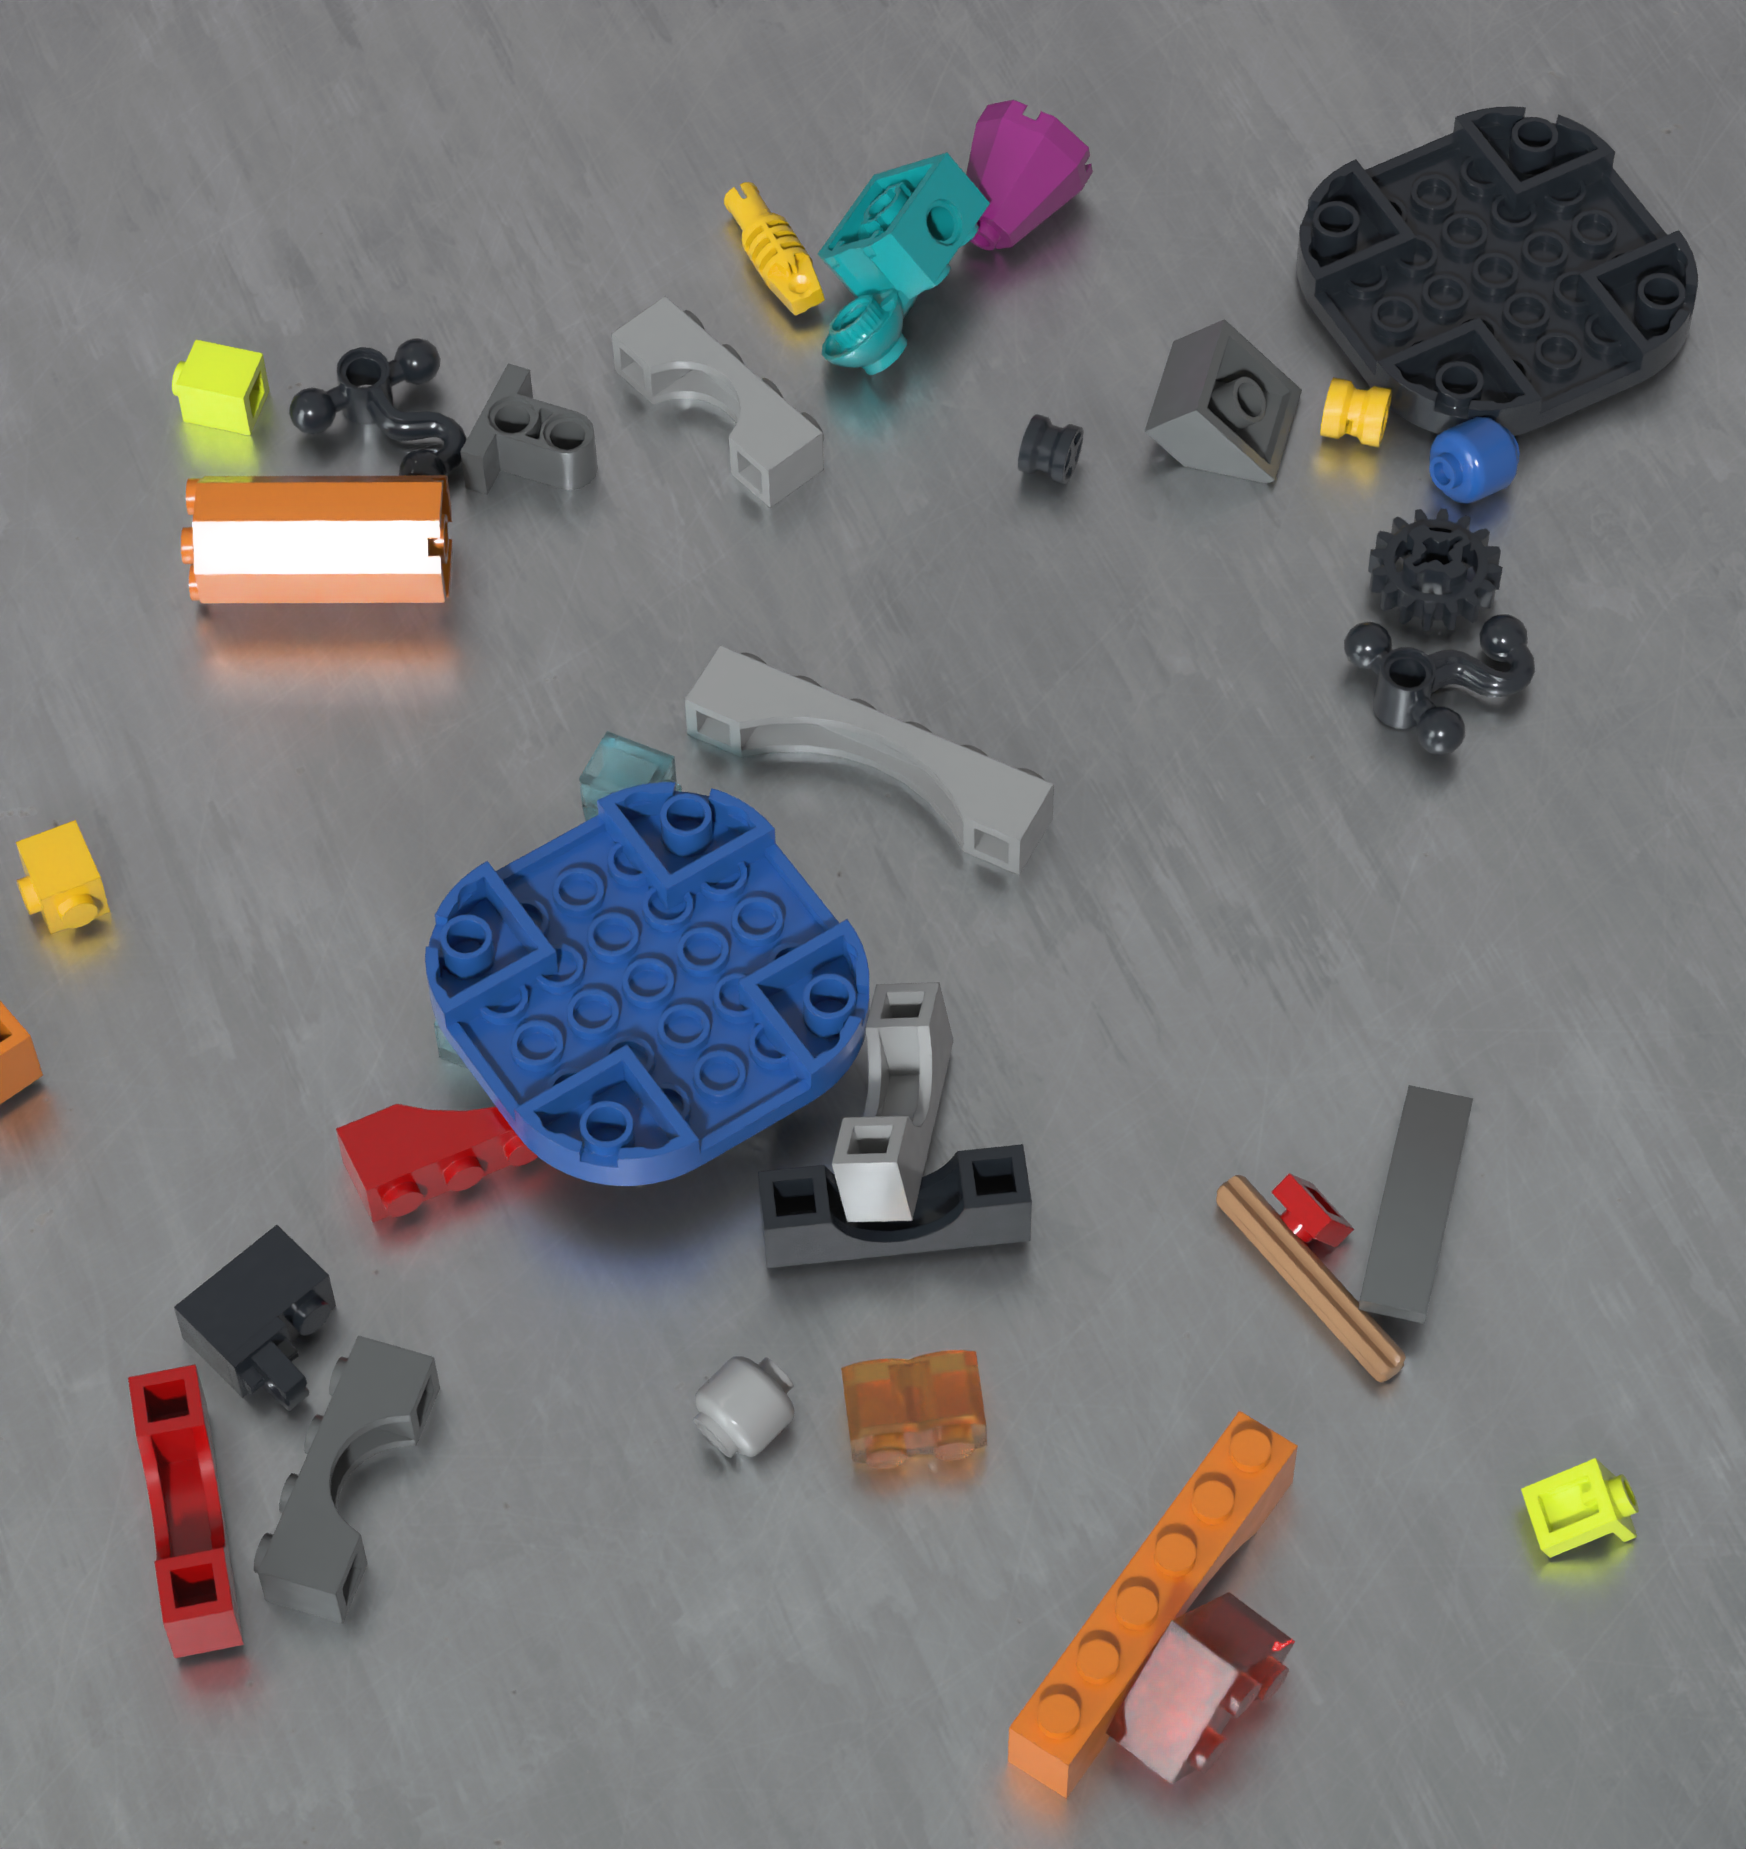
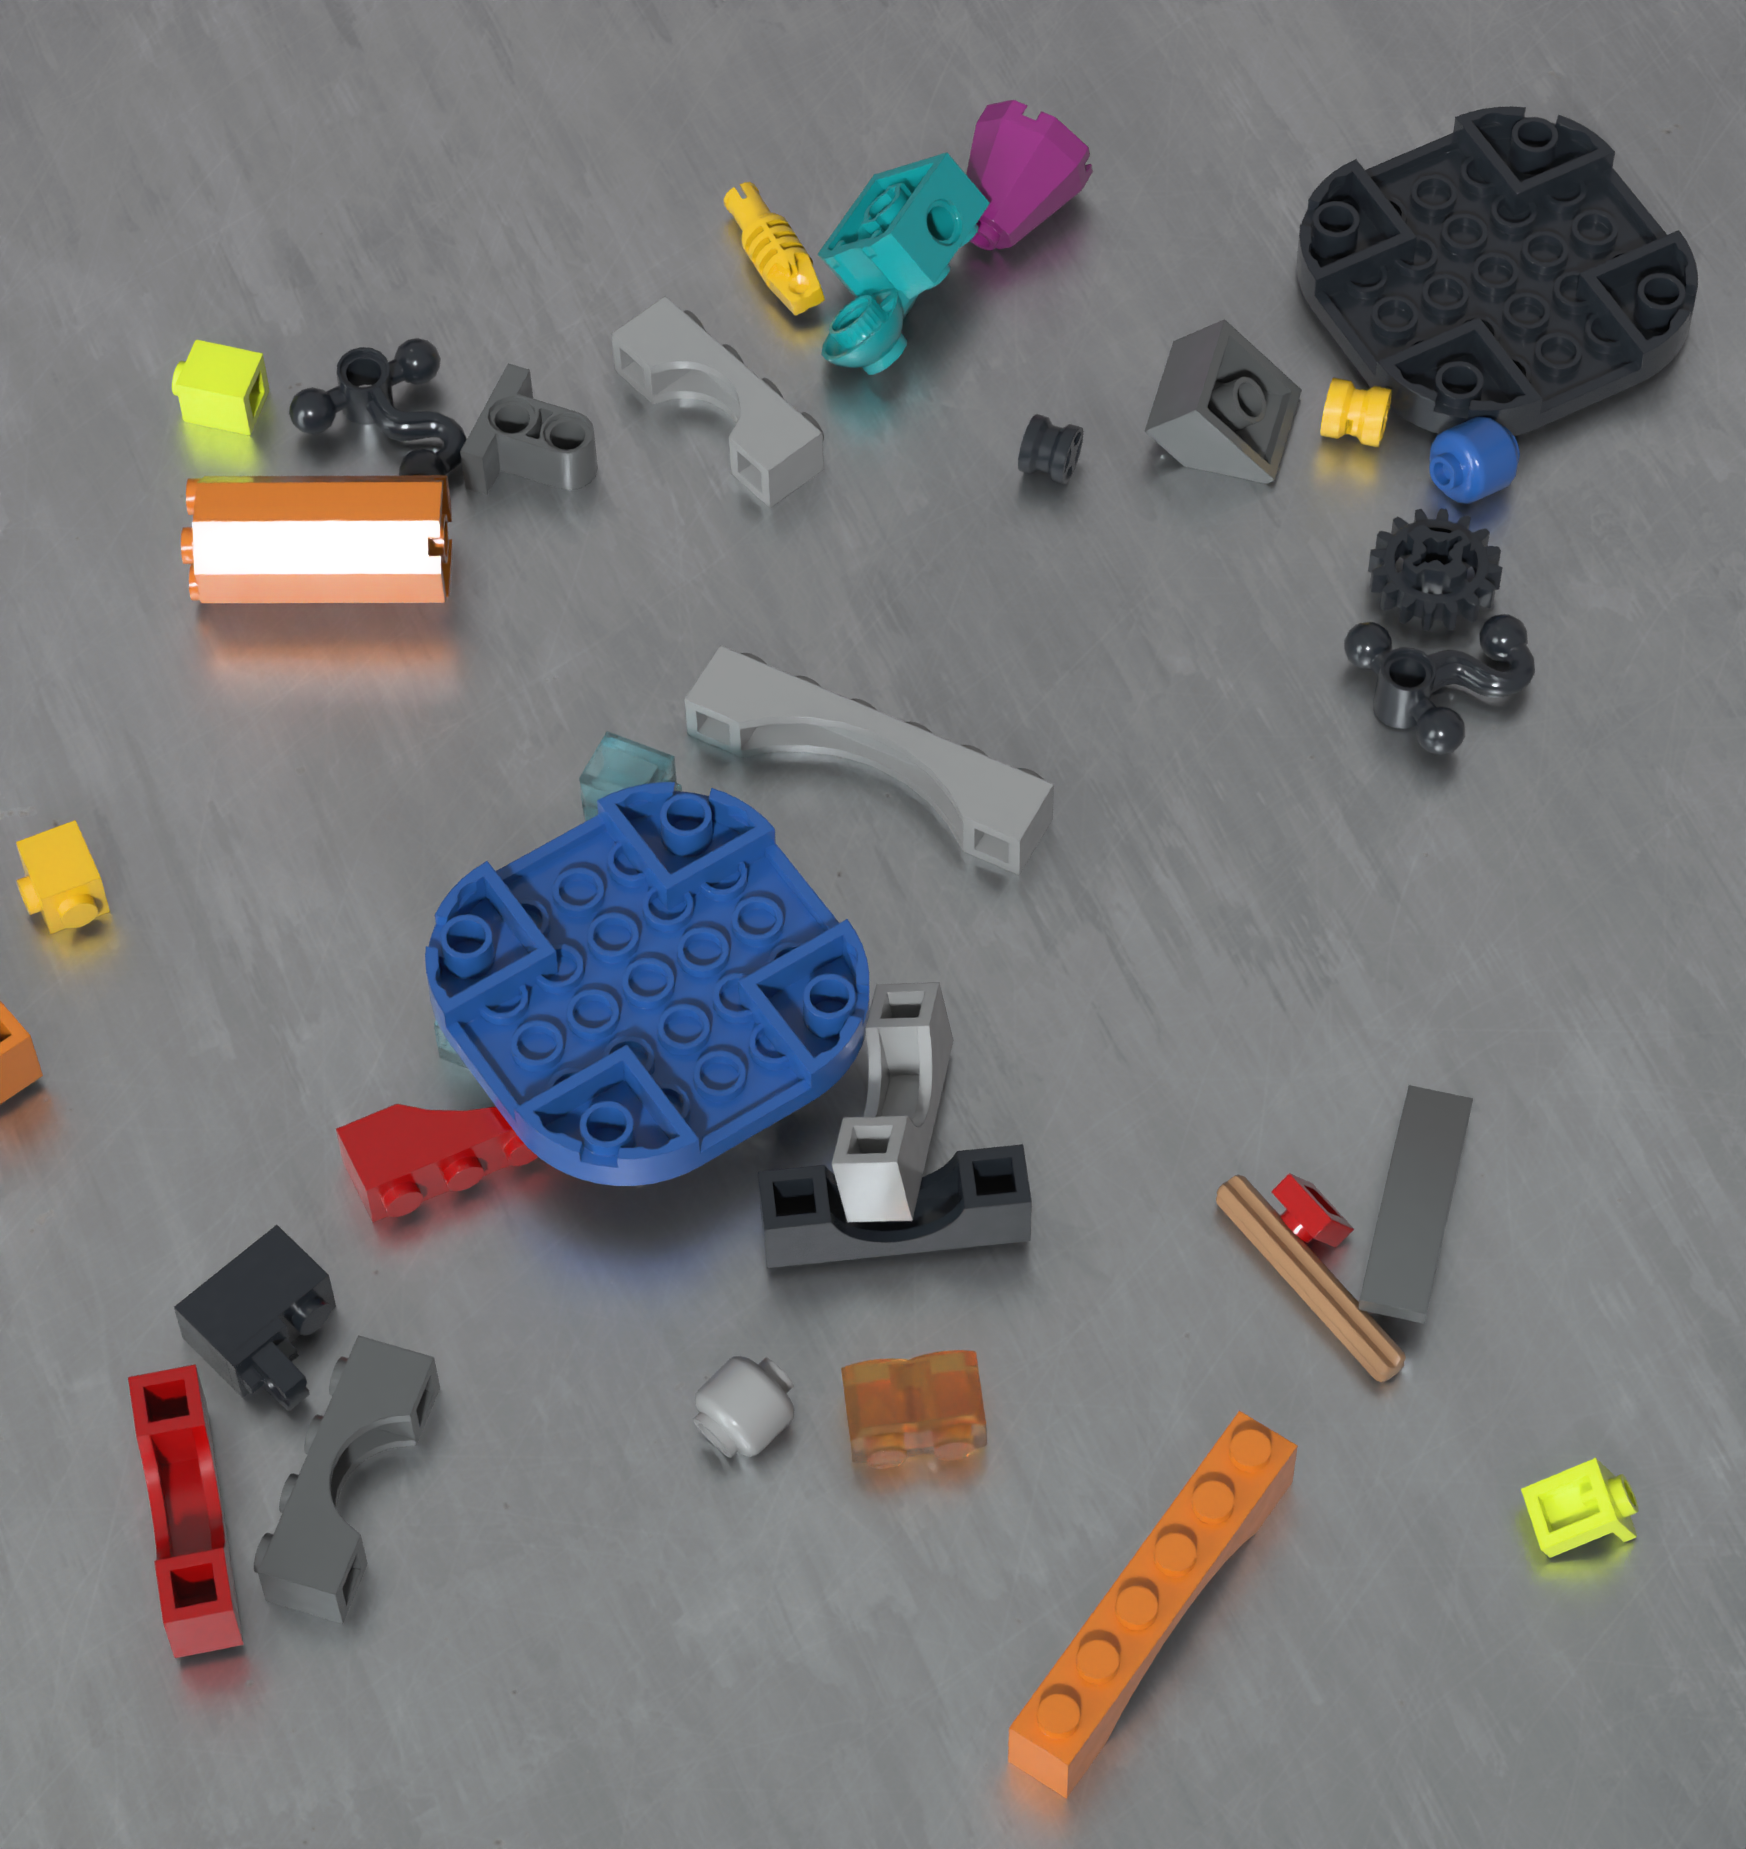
(1195, 1681): clear red brick -> none

